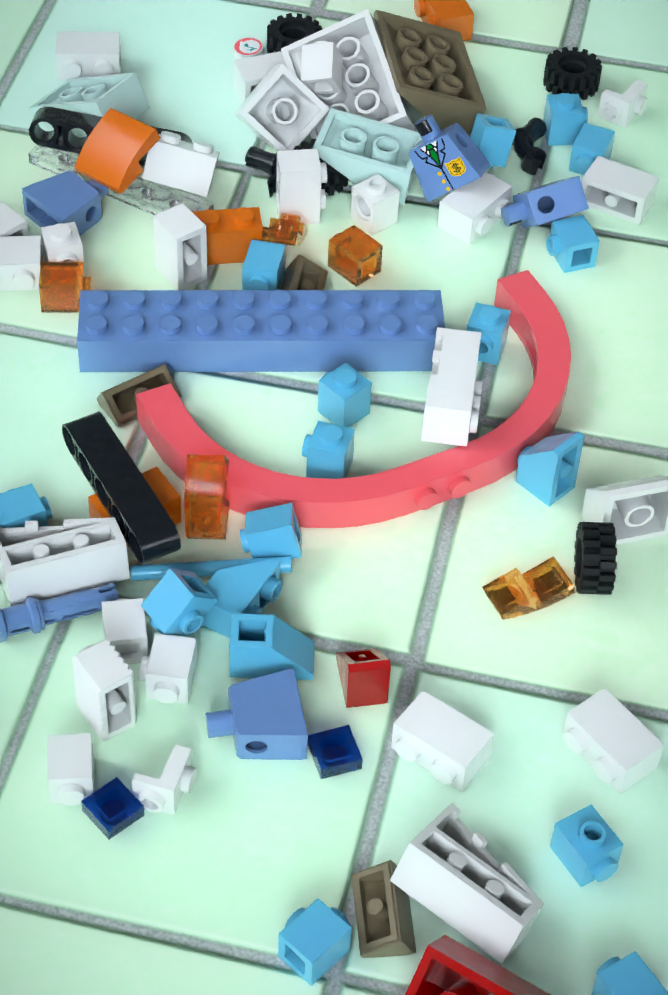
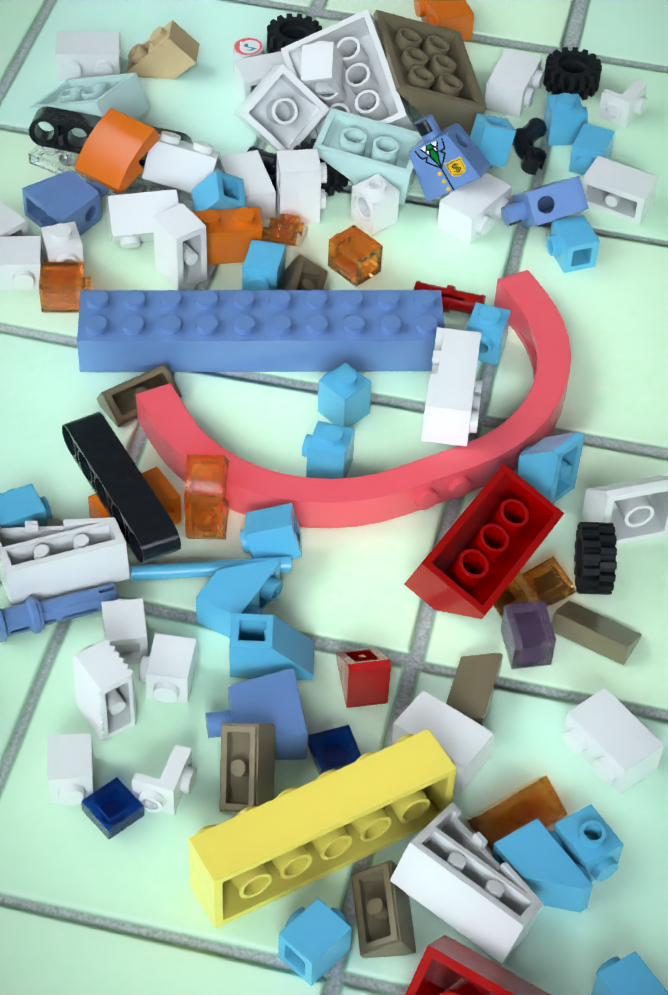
(133, 214): none -> white brick
(164, 54): none -> tan slope
(179, 603): medium azure brick -> none
(219, 192): none -> medium azure brick
(246, 765): none -> dark tan slope
(257, 183): none -> white brick
(319, 827): none -> light yellow brick
(454, 299): none -> red pin
(475, 685): none -> dark tan slope
(485, 547): none -> red slope
(514, 82): none -> white brick
(517, 809): none -> clear orange slope
(528, 634): none -> clear purple brick
(545, 867): none -> medium azure slope
(595, 632): none -> dark tan slope

